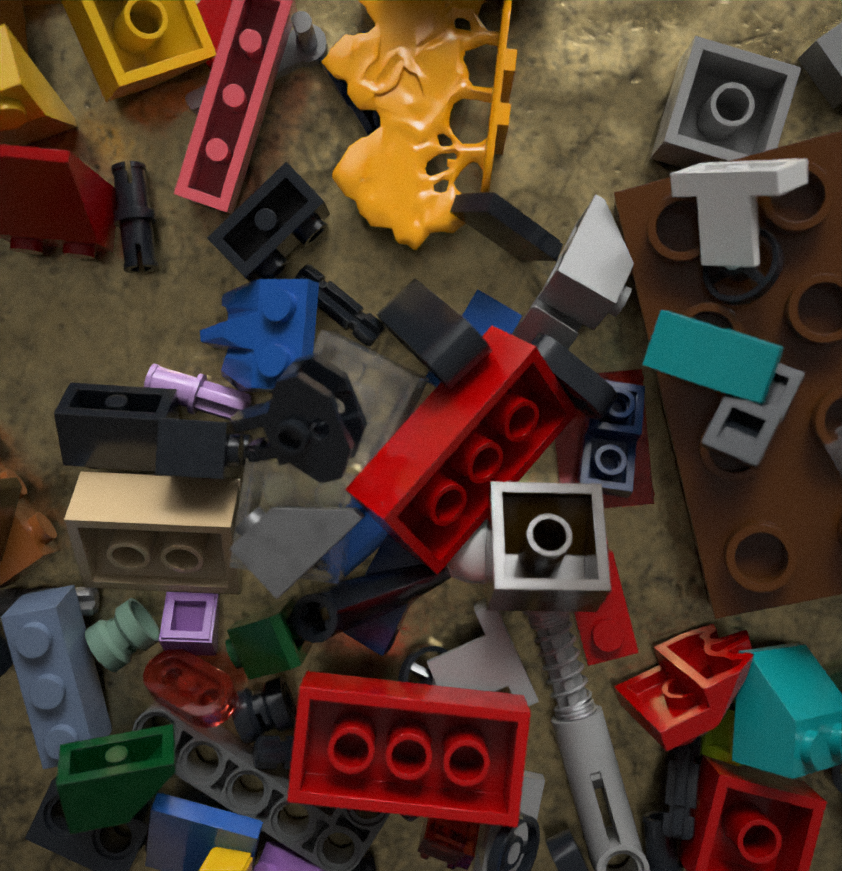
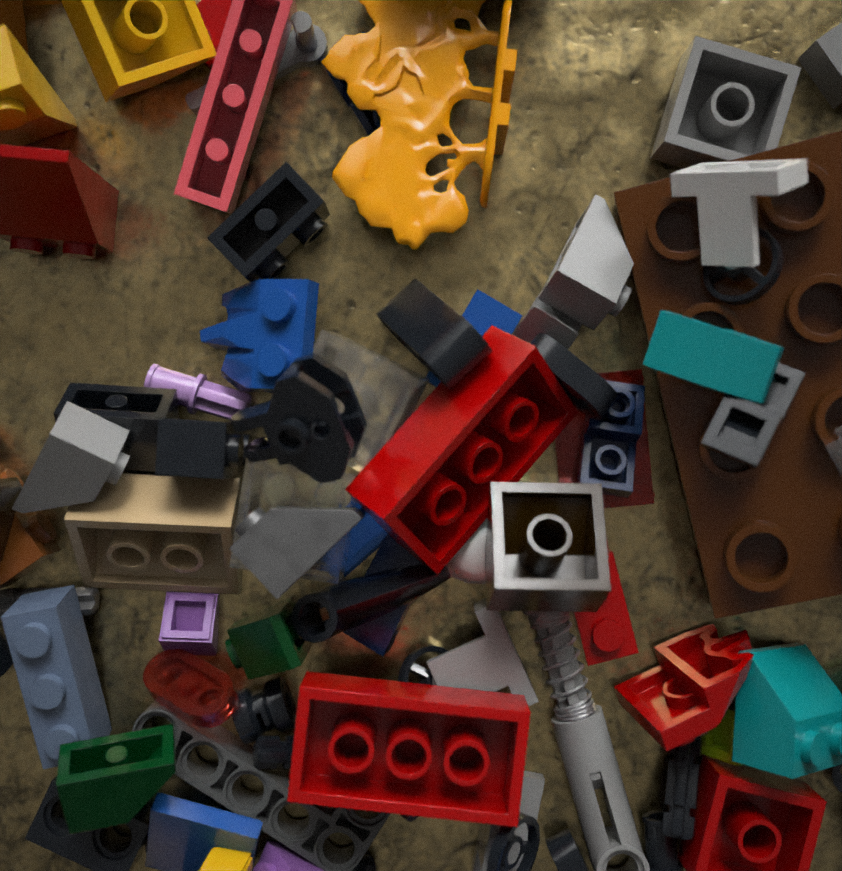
(74, 461): none -> light grey slope
(119, 637): sand green wheel -> none
(134, 217): black pin -> none
(343, 308): black axle -> none
(449, 841): clear red tile -> none
(506, 226): black tile -> none

